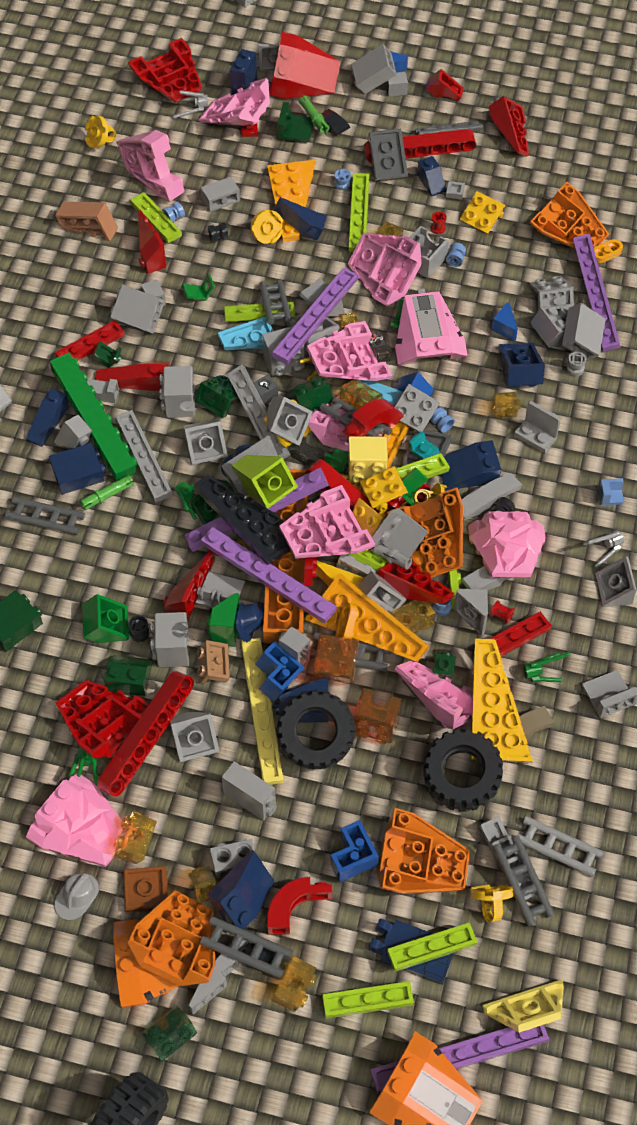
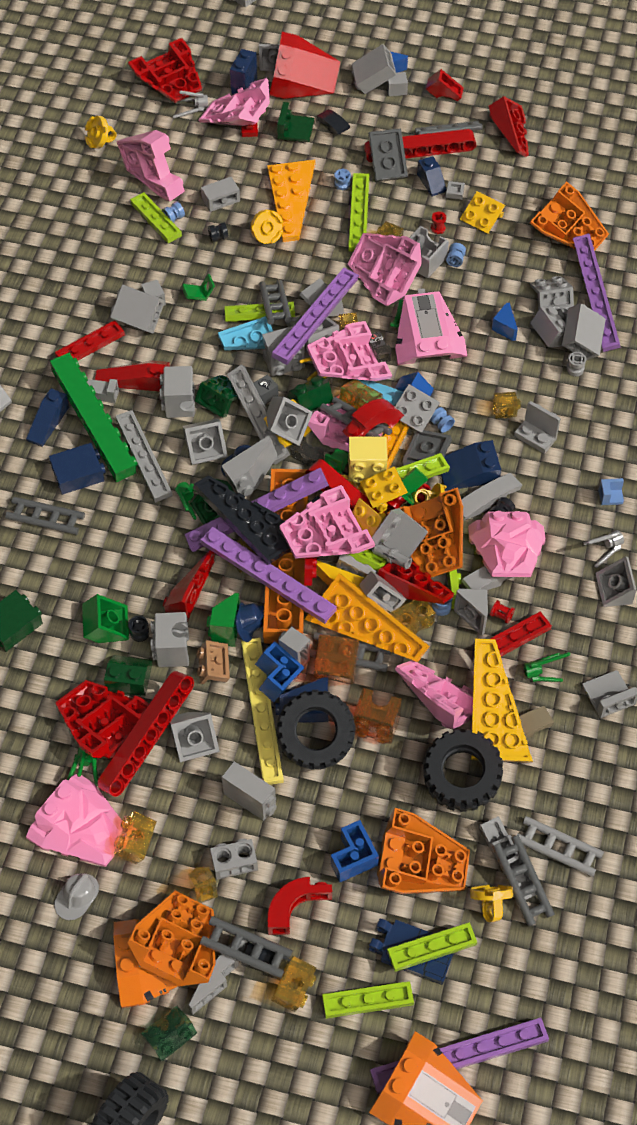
(73, 433): light grey slope -> none
(87, 217): nougat wedge -> none
(100, 495): bright green pin -> none
(106, 355): dark green bracket -> none
(144, 888): dark orange tile -> none
(151, 246): red wedge -> none
(217, 589): light grey hinge -> none
(242, 891): dark blue slope -> none
(265, 478): lime slope -> none
(301, 218): dark blue slope -> none
(316, 118): bright green pin -> none
(347, 620): light orange plate -> none
(421, 447): teal bracket -> none
(444, 664): dark green bracket -> none
(521, 364): dark blue slope -> none
(529, 1007): light yellow wing -> none
(605, 250): light orange plate -> none

